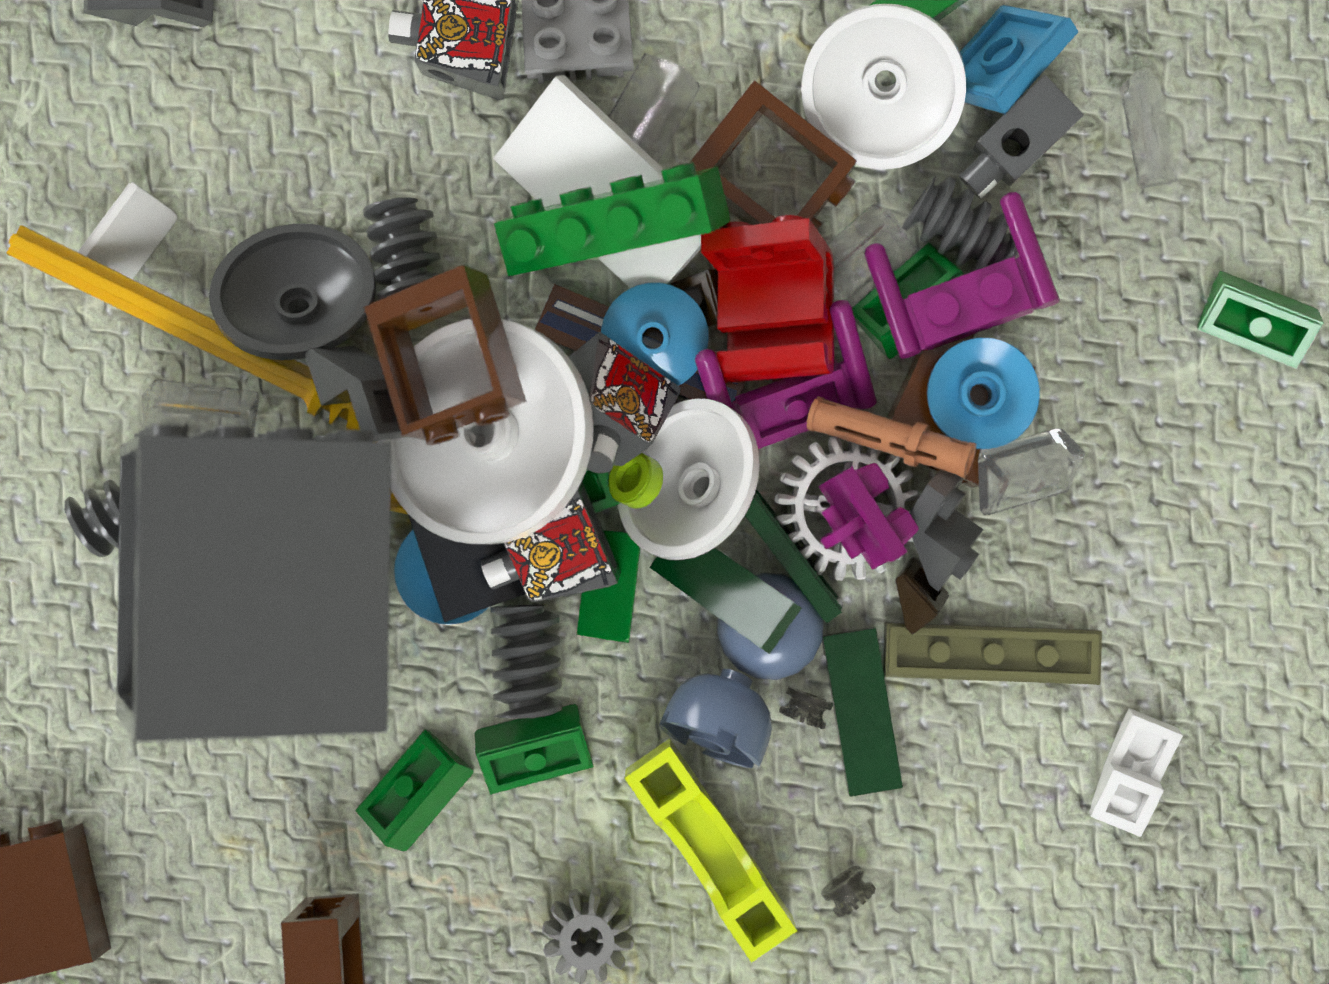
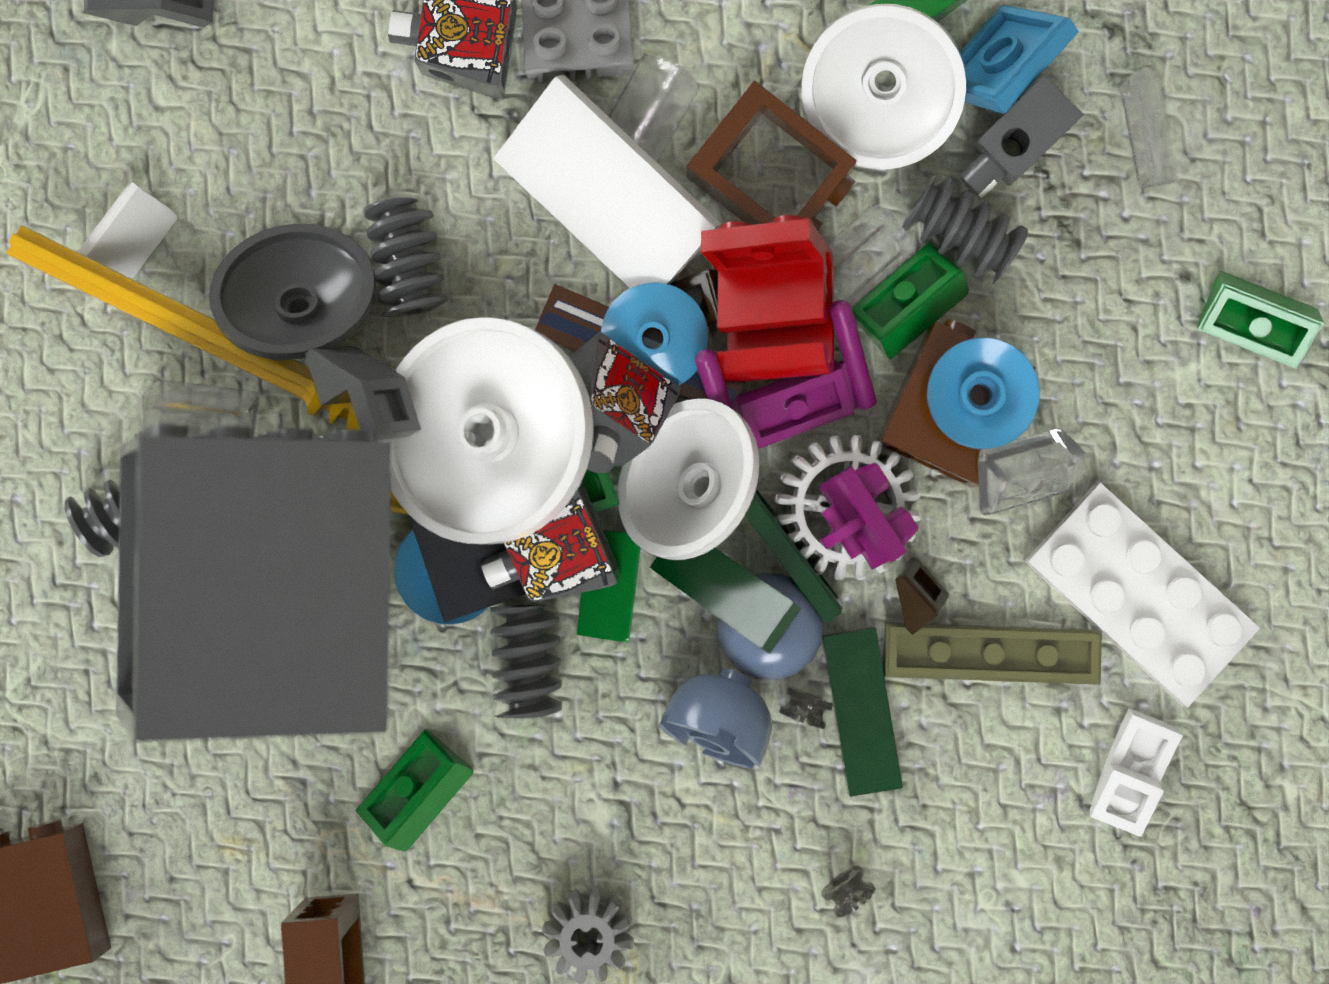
(423, 303): reddish brown window -> none
(532, 749): green slope -> none
(614, 221): green brick -> none
(636, 482): lime tile -> none
(712, 849): neon yellow arch -> none
(912, 443): nougat pin -> none
(943, 532): dark grey slope -> none
(969, 301): magenta plate -> none
(1141, 594): none -> white piece

